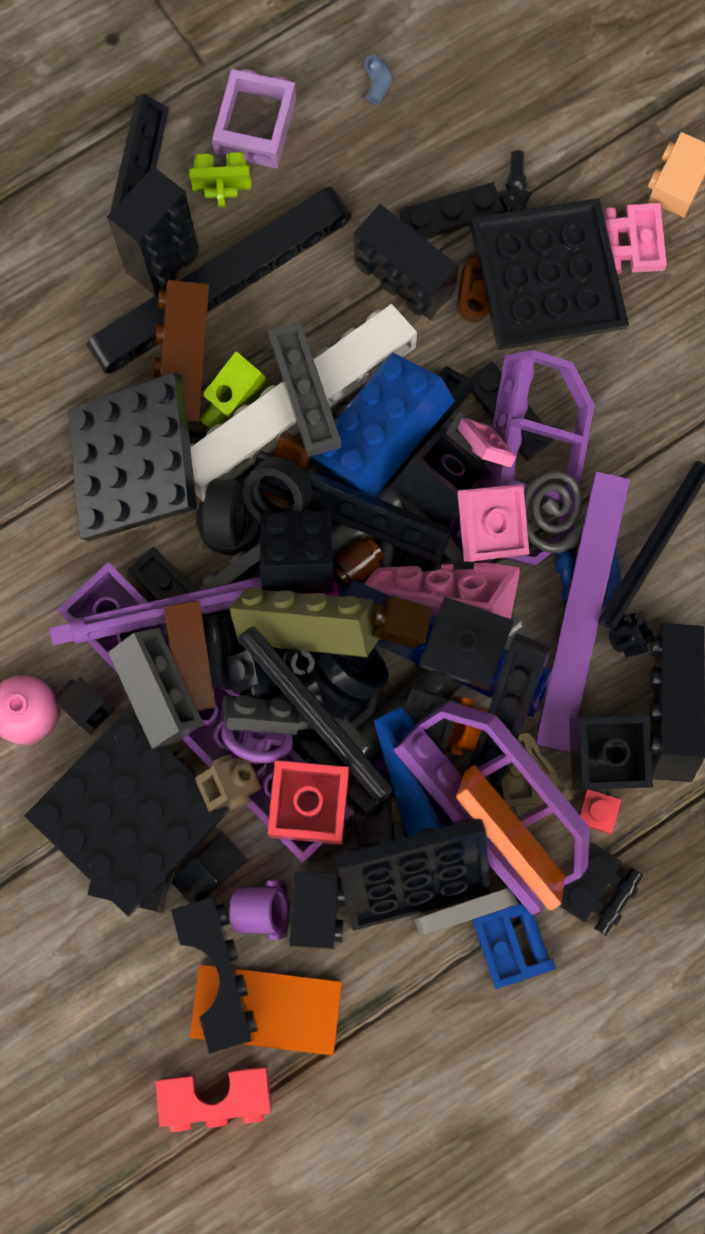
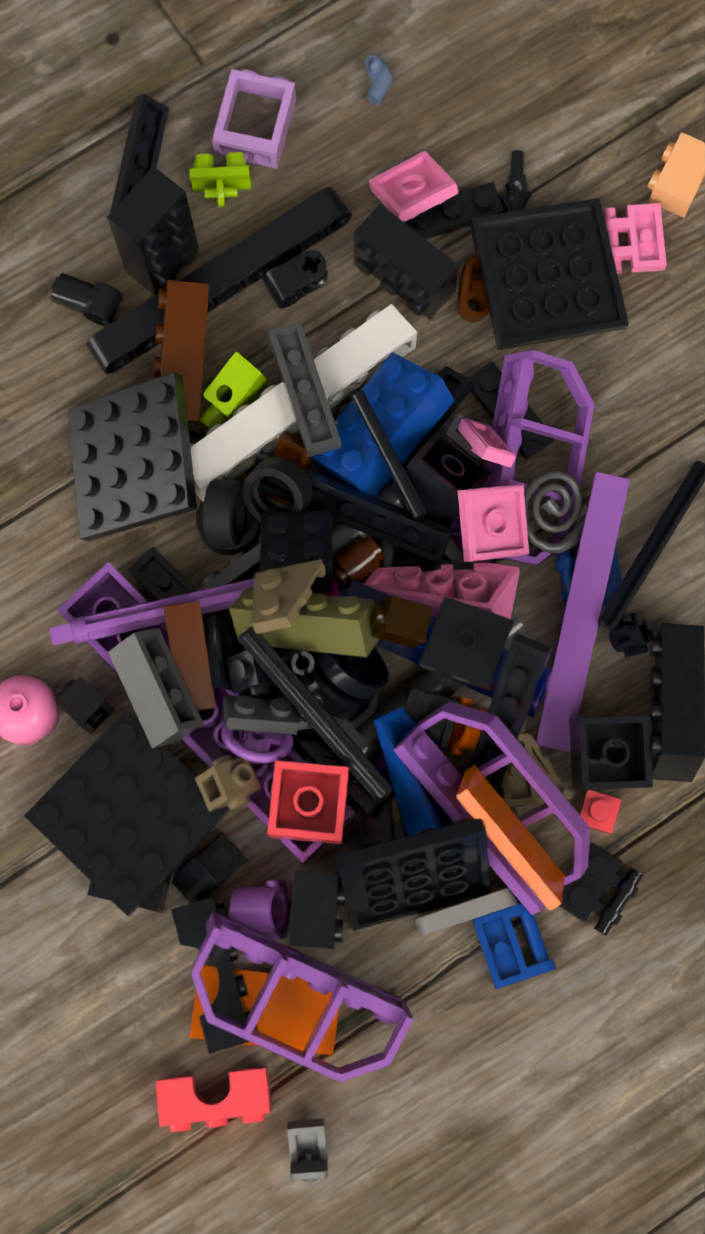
(95, 301): none -> black piece
(282, 594): none -> dark tan wing
(293, 281): none -> black piece
(307, 1150): none -> dark grey bracket
(321, 978): none -> medium lavender plate
(388, 455): none -> black bar
(413, 186): none -> bright pink plate

